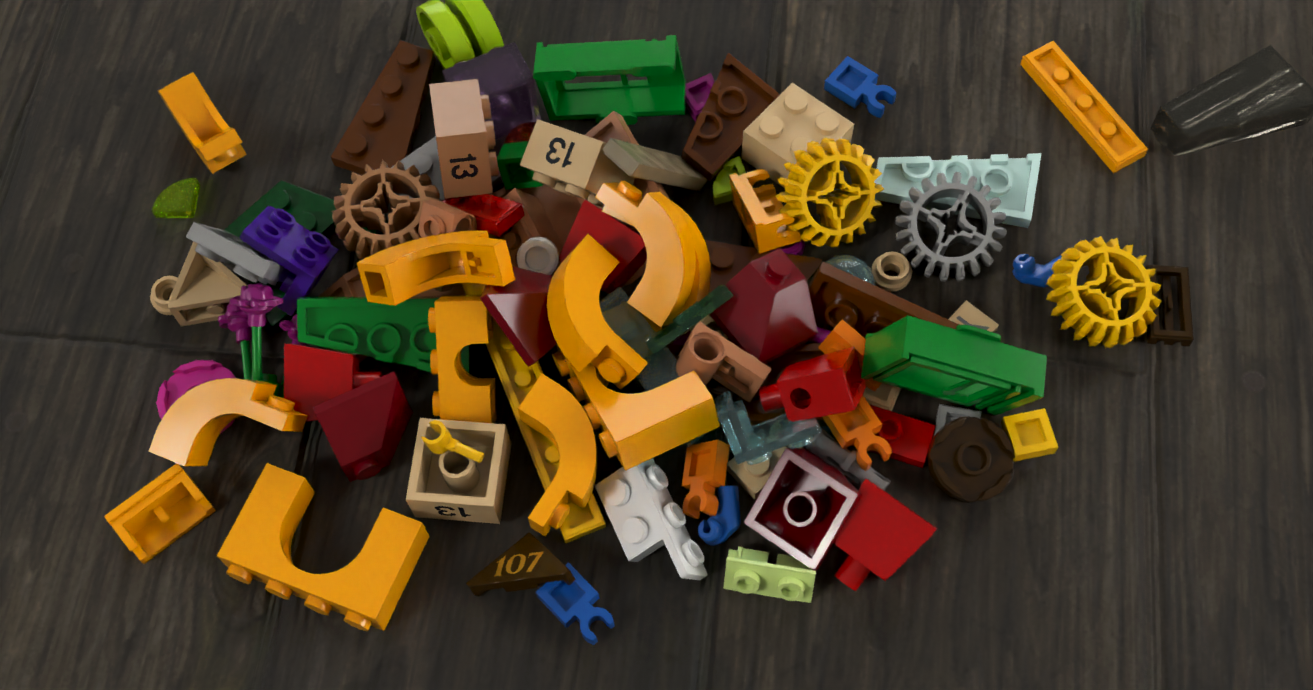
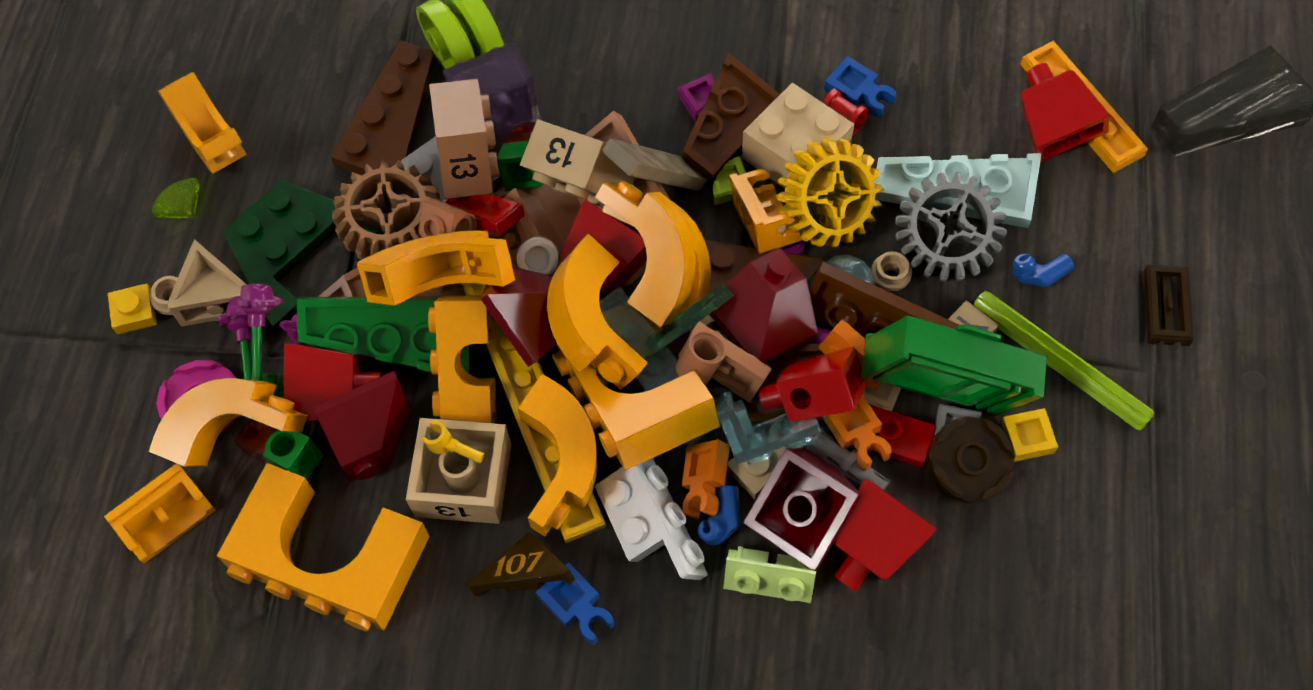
(131, 309): none -> yellow plate
(228, 248): light grey plate -> none
(280, 448): none -> green leg
(294, 248): dark purple bracket -> none
(657, 96): green piece -> none
(847, 109): none -> red bush
(1060, 111): none -> red torso
(1065, 361): none -> lime axle
(1119, 277): yellow gear -> none

